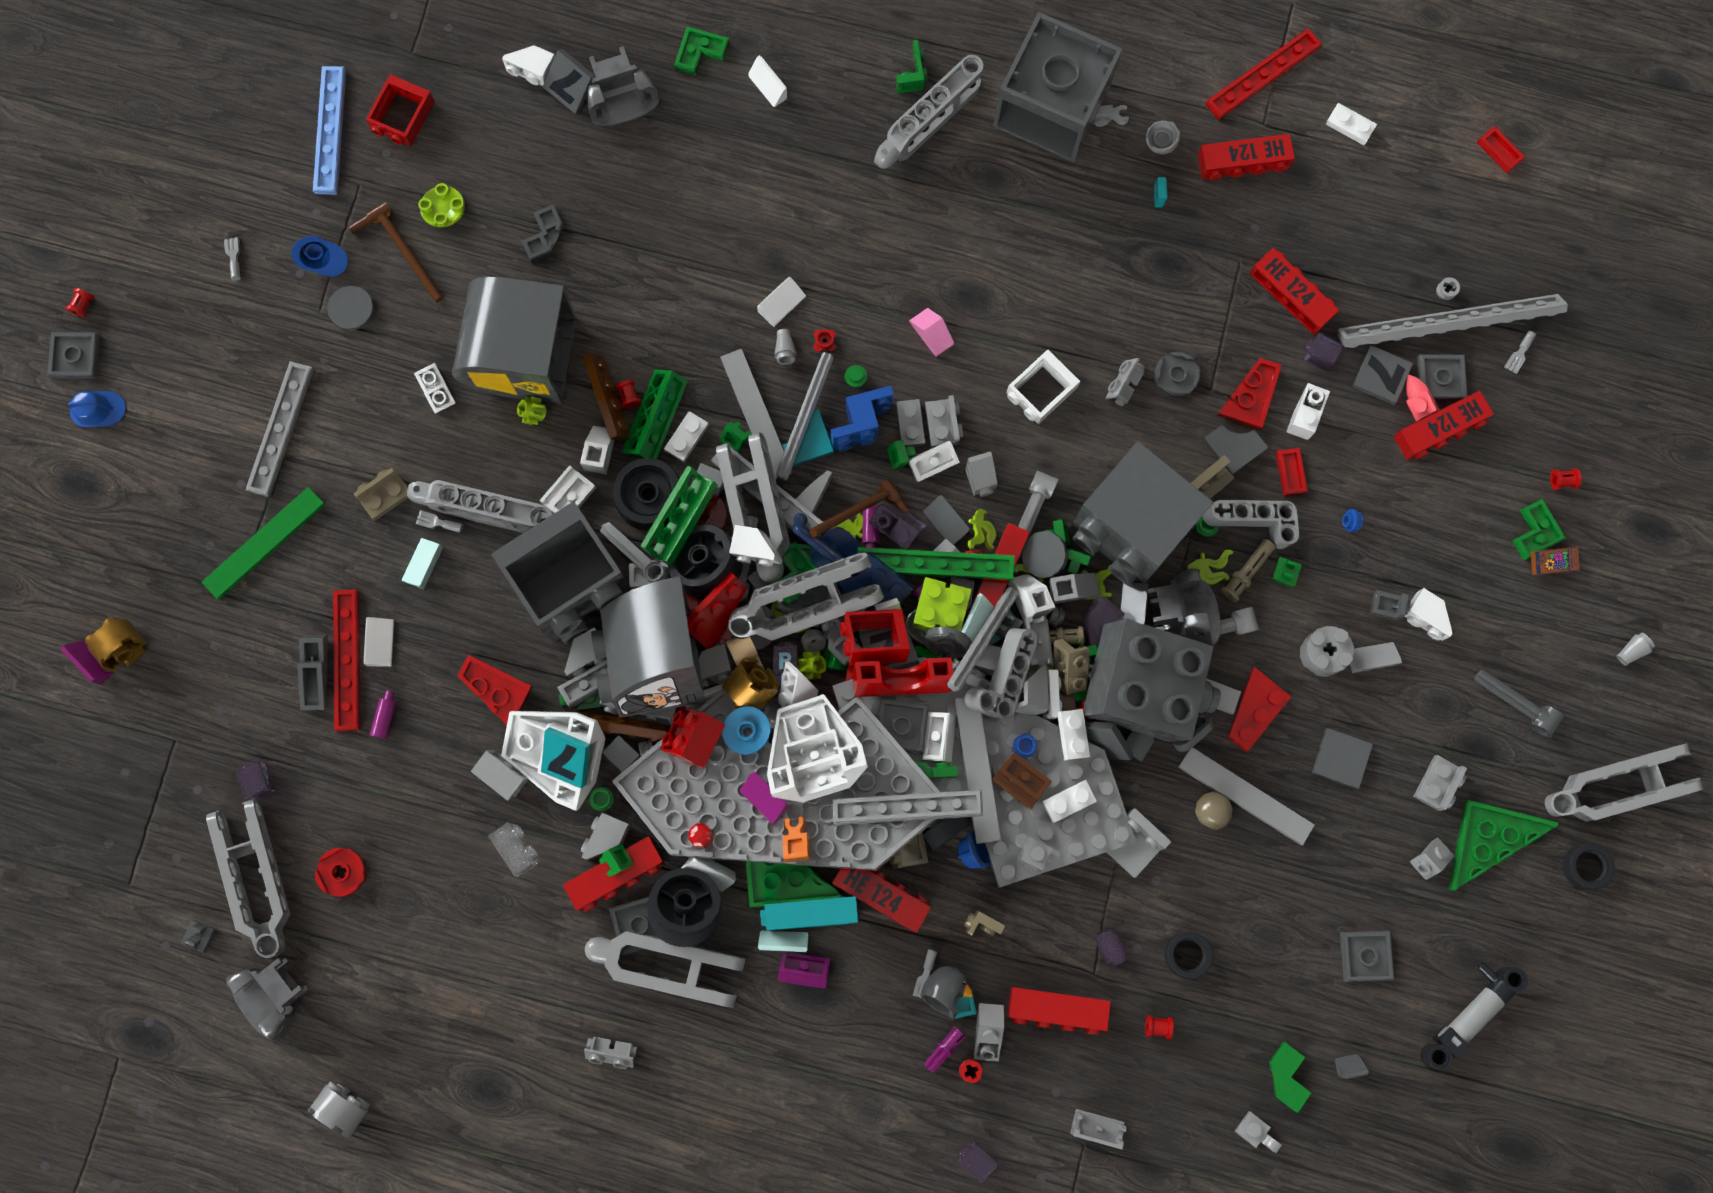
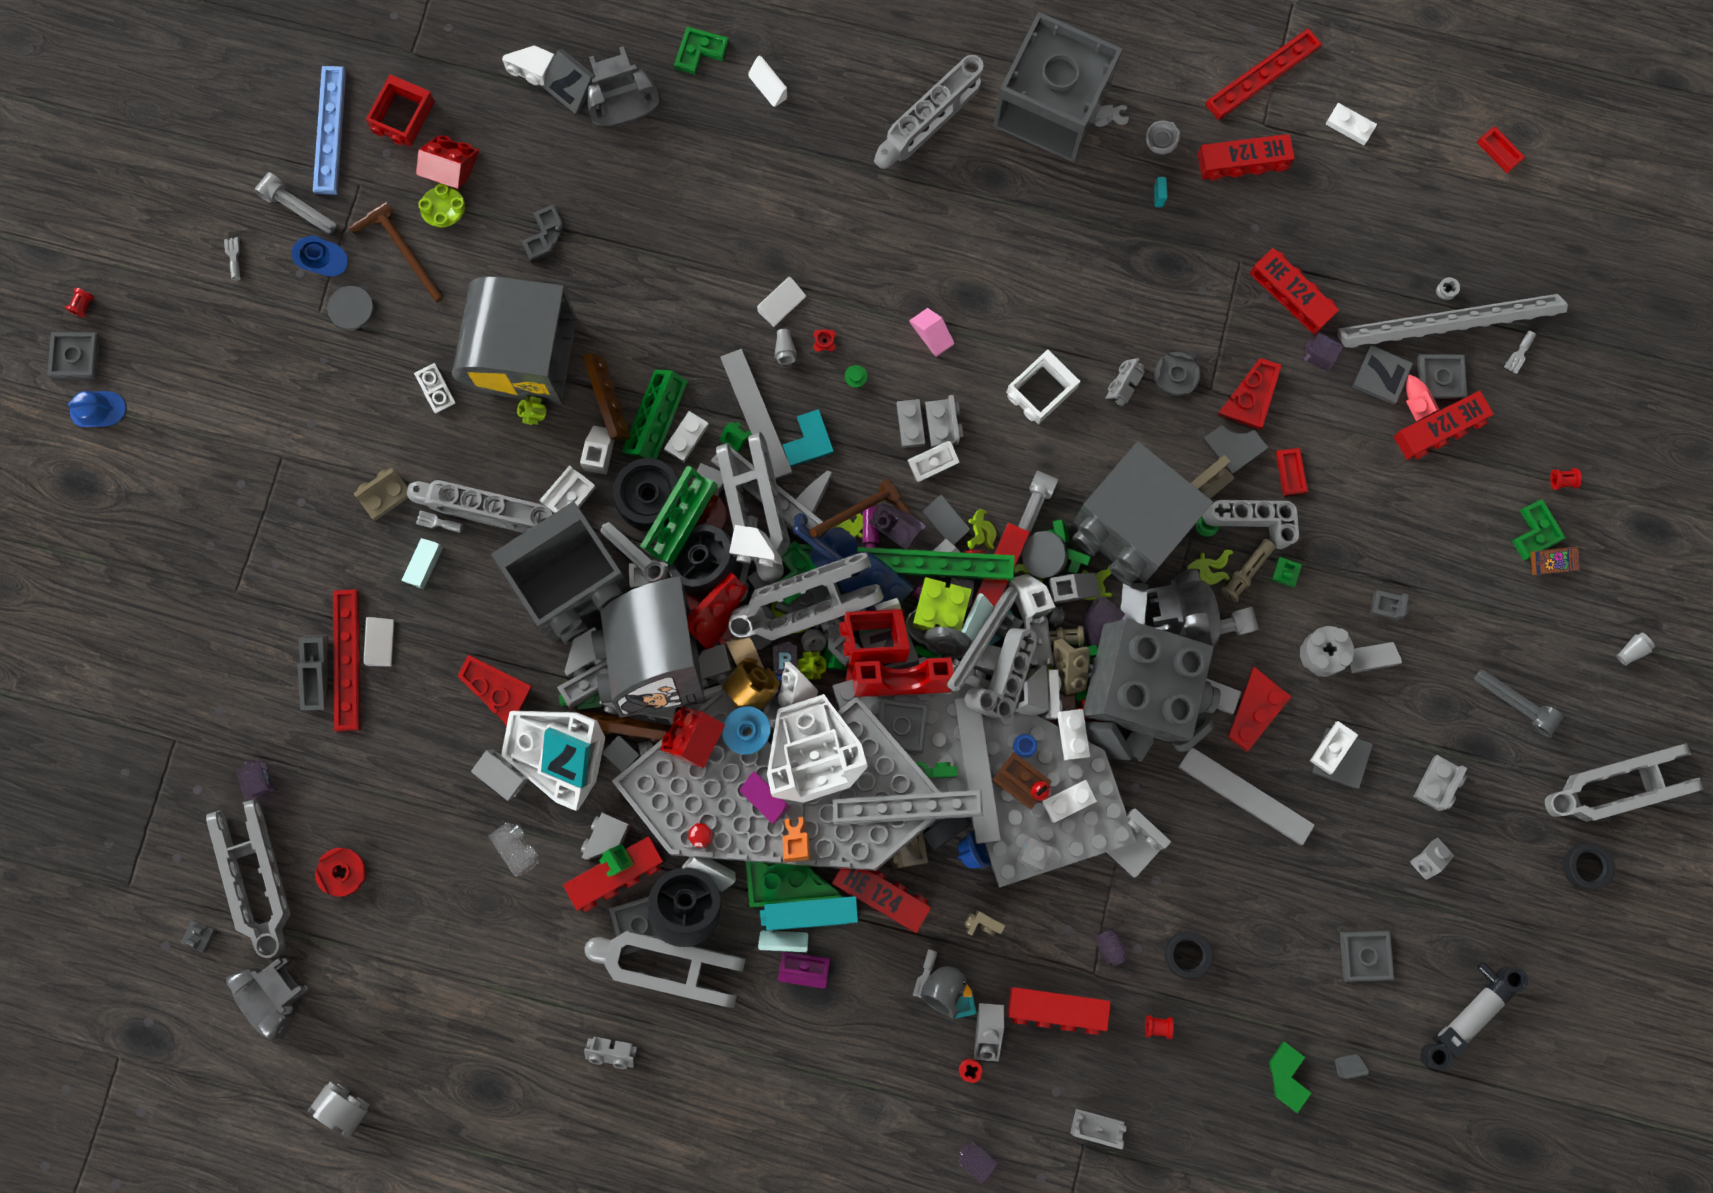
(85, 662): magenta slope -> none
(115, 644): pearl gold brick -> none
(263, 543): green tile -> none
(273, 190): none -> light grey axle
(279, 429): light grey tile -> none
(383, 716): magenta cylinder -> none
(446, 161): none -> red slope
(601, 799): green plate -> none
(628, 394): red bush -> none
(804, 416): light grey axle -> none
(862, 419): blue bracket -> none
(899, 455): green tile -> none
(913, 81): green bracket -> none
(939, 737): white slope -> none
(944, 1049): magenta axle -> none
(981, 474): light grey slope -> none
(1036, 787): none -> red hinge
(1214, 810): dark tan hair -> none
(1255, 1131): light grey plate -> none
(1308, 412): white slope -> none
(1334, 747): none -> white plate
(1352, 520): blue plate -> none
(1430, 614): white slope -> none
(1489, 837): green tile -> none

